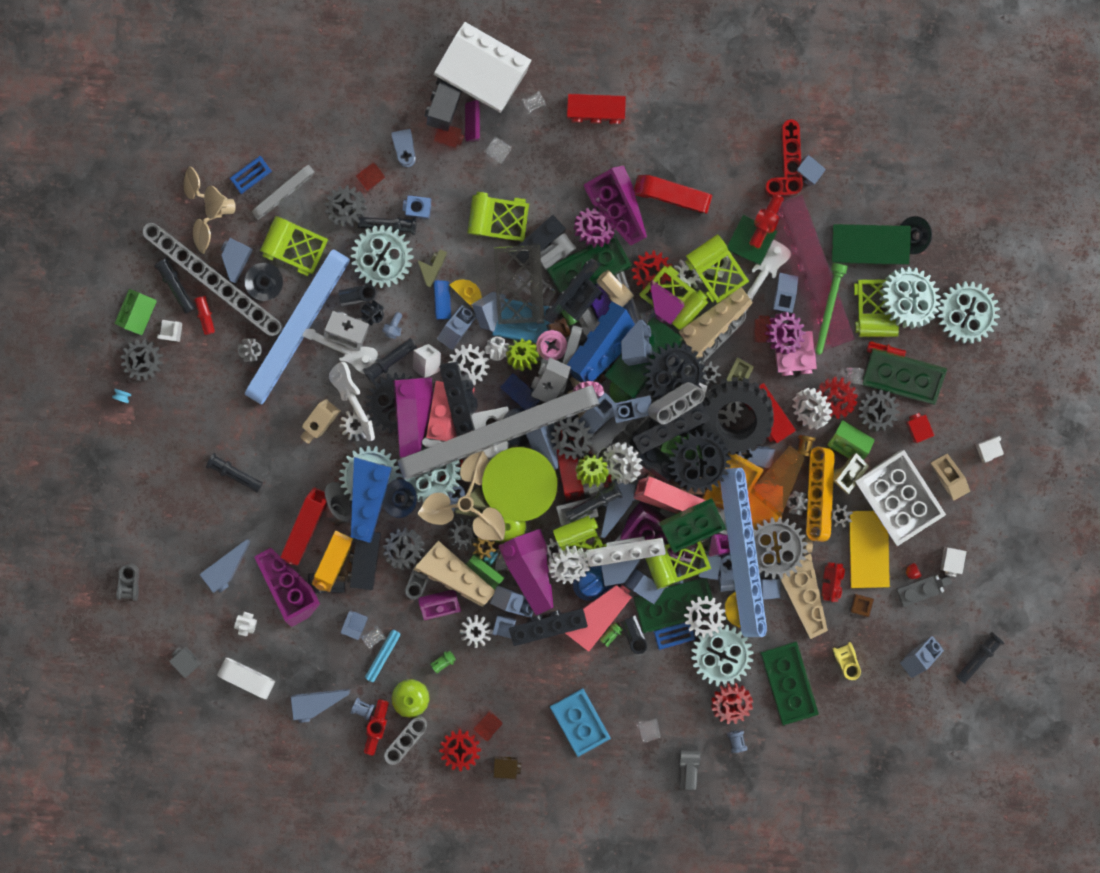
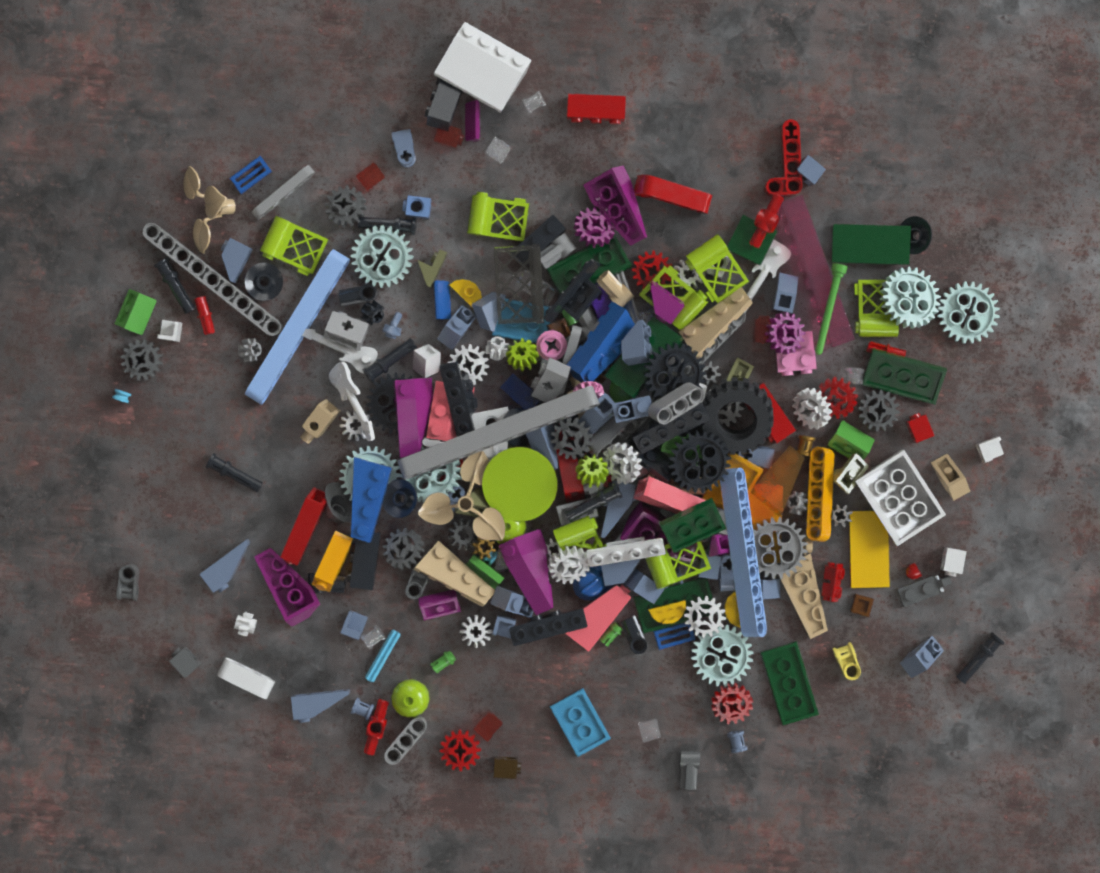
(668, 613): none -> yellow plate

